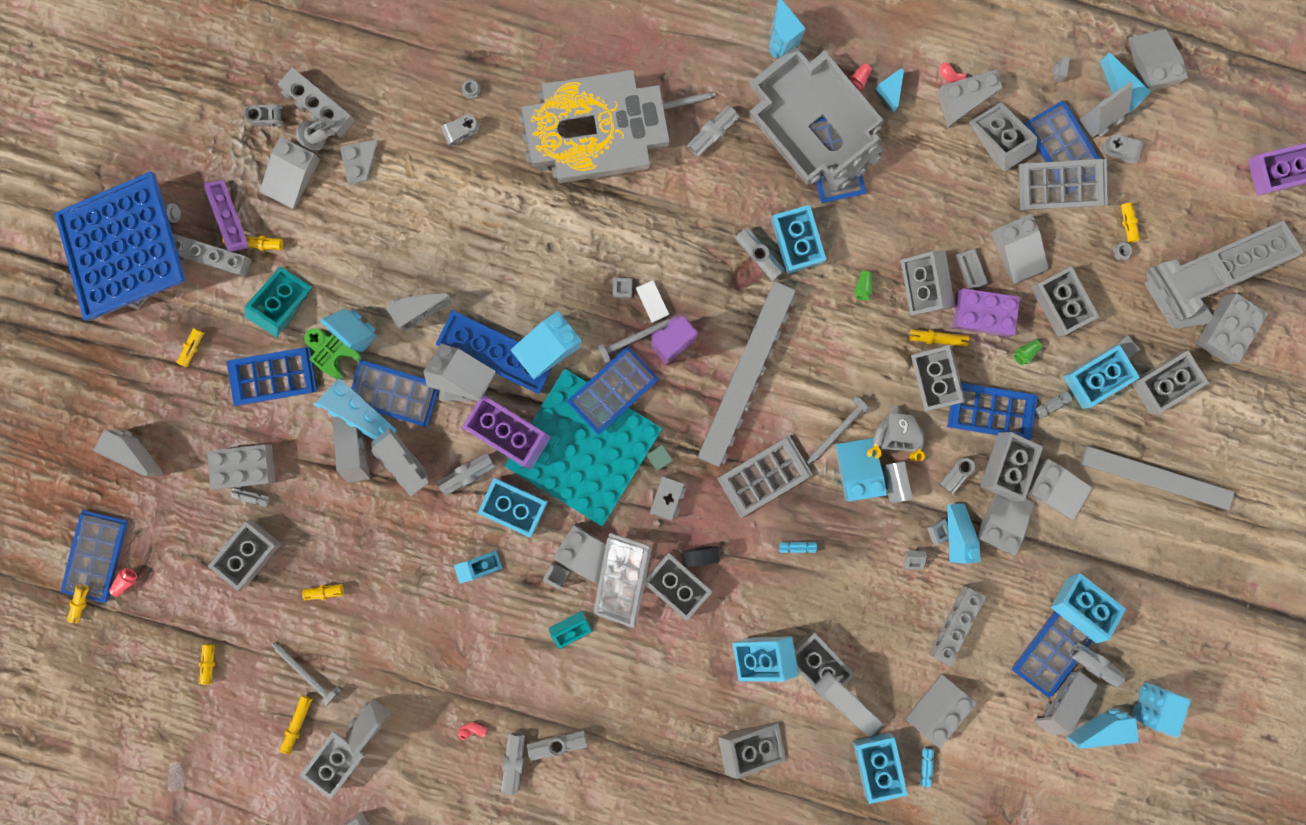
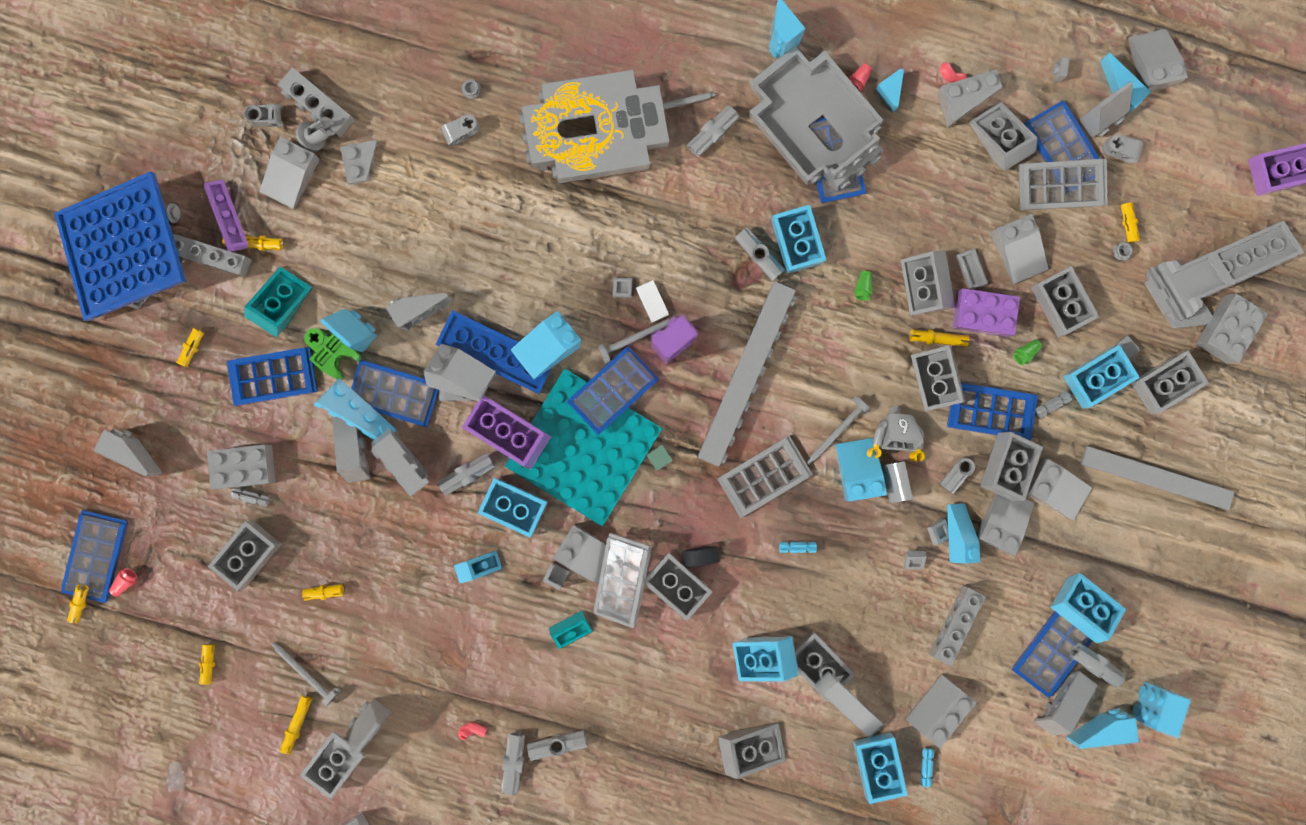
(659, 504): light grey brick -> none

